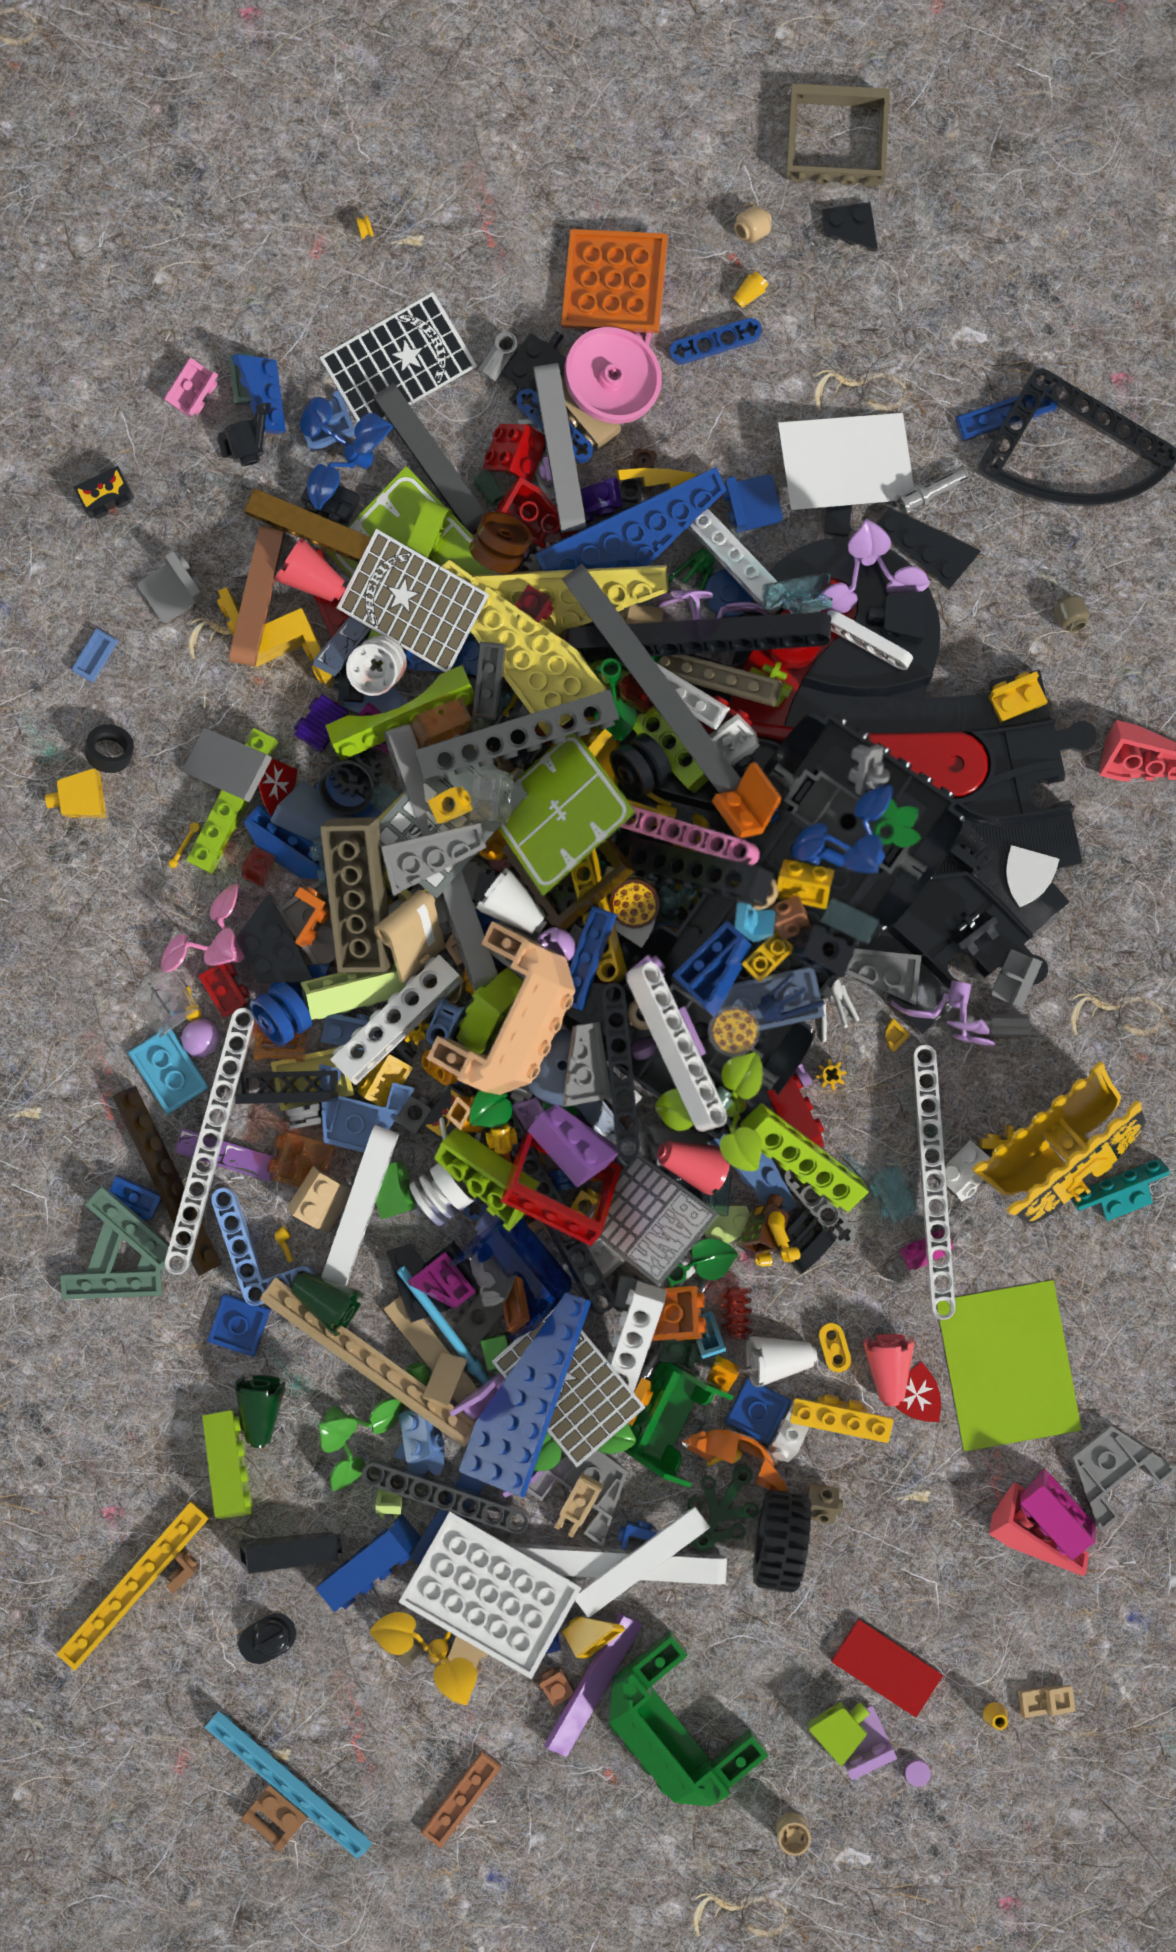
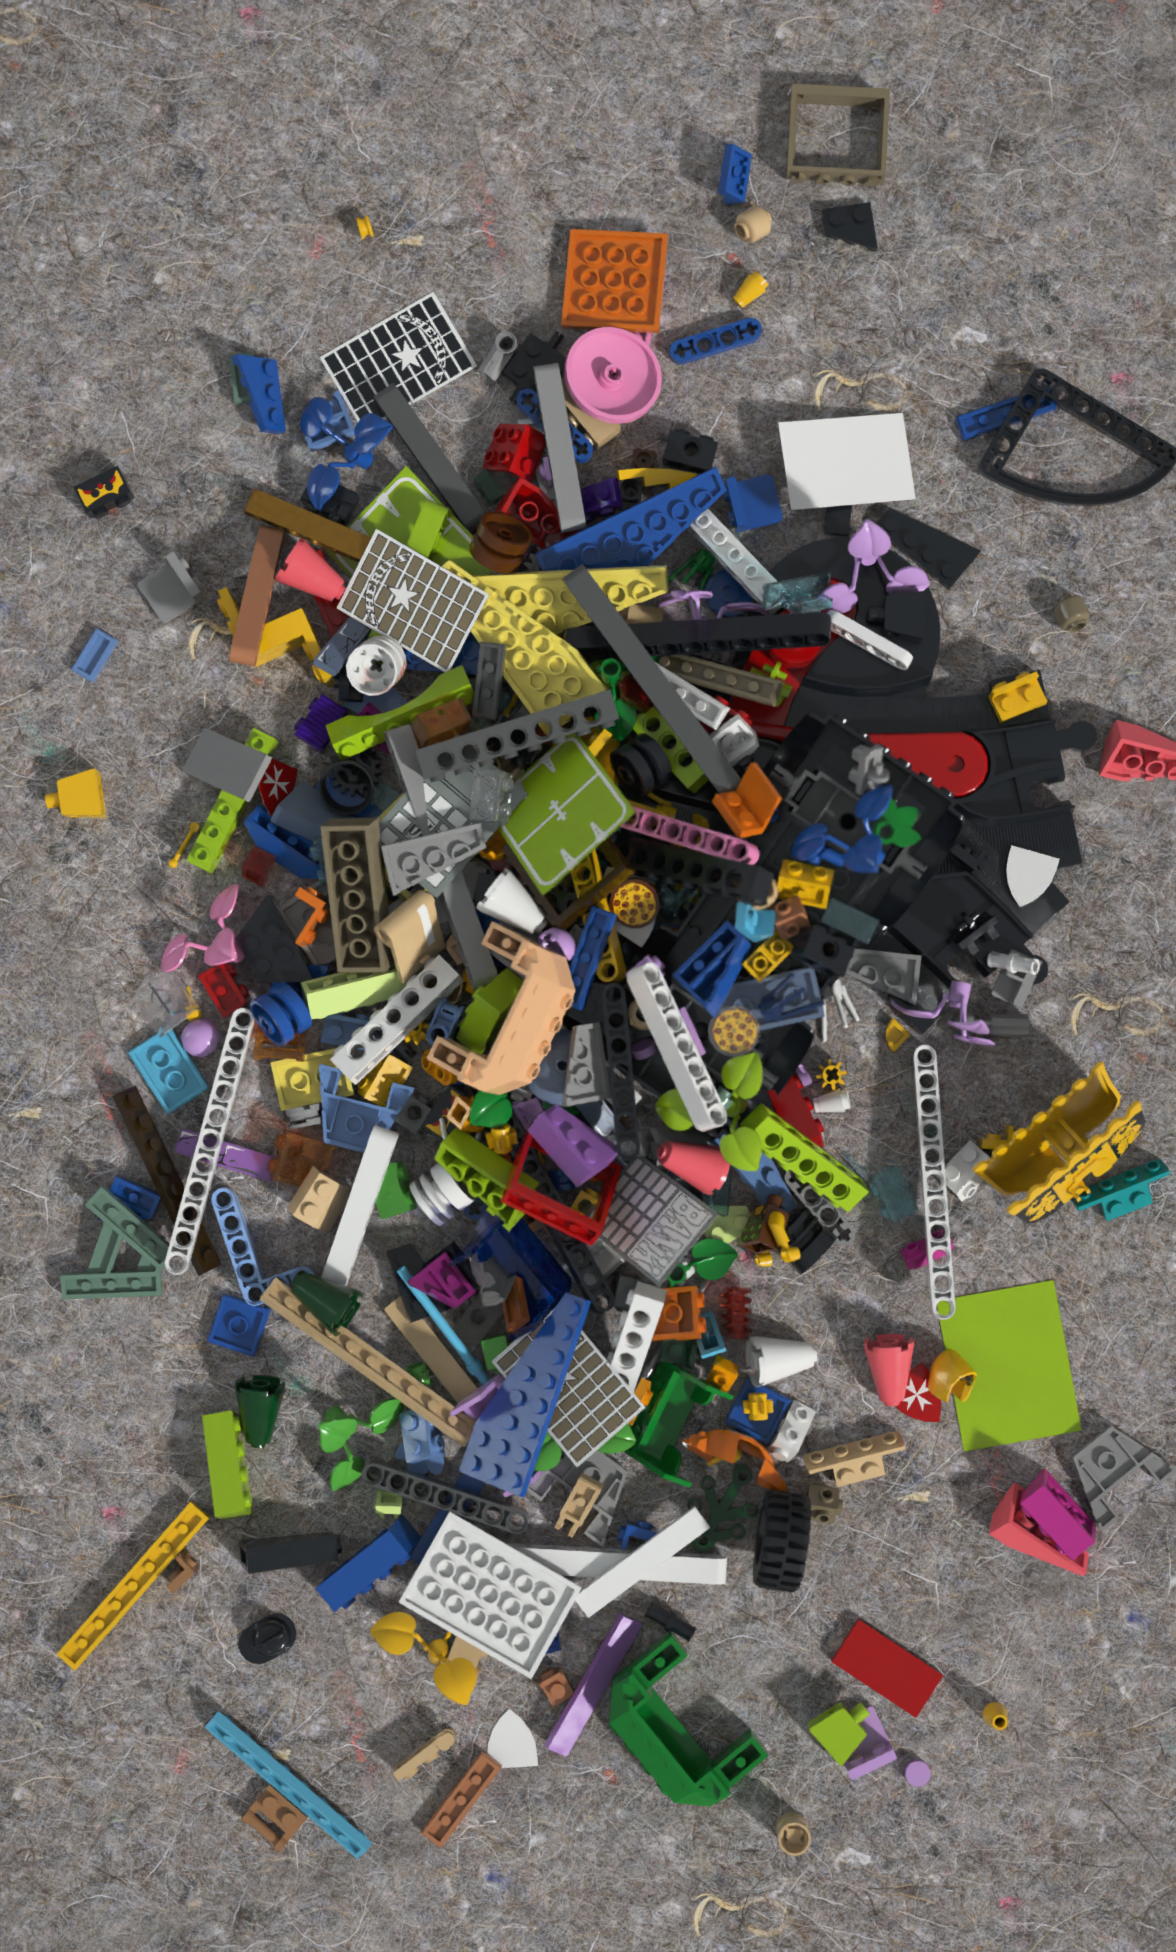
(112, 733): black tyre -> none
(191, 387): bright pink bracket -> none
(245, 438): black piece -> none
(281, 1236): yellow hand -> none
(291, 1096): black fence -> none
(408, 1657): dark tan beam -> none
(425, 1753): none -> tan hinge
(441, 804): yellow brick -> none
(444, 1379): tan slope -> none
(512, 1742): none -> white sticker
(535, 603): dark red bracket -> none
(590, 1635): yellow slope -> none
(670, 1621): none -> black pin
(677, 458): none -> black brick
(734, 174): none -> blue bracket
(757, 1406): none -> yellow gear
(834, 1101): none -> white cone
(834, 1347): yellow plate -> none
(841, 1417): yellow bracket -> none
(855, 1460): none -> tan bracket
(923, 493): light grey pin -> none
(951, 1375): none -> yellow piece
(1013, 963): none -> white pin
(1046, 1700): tan slope -> none

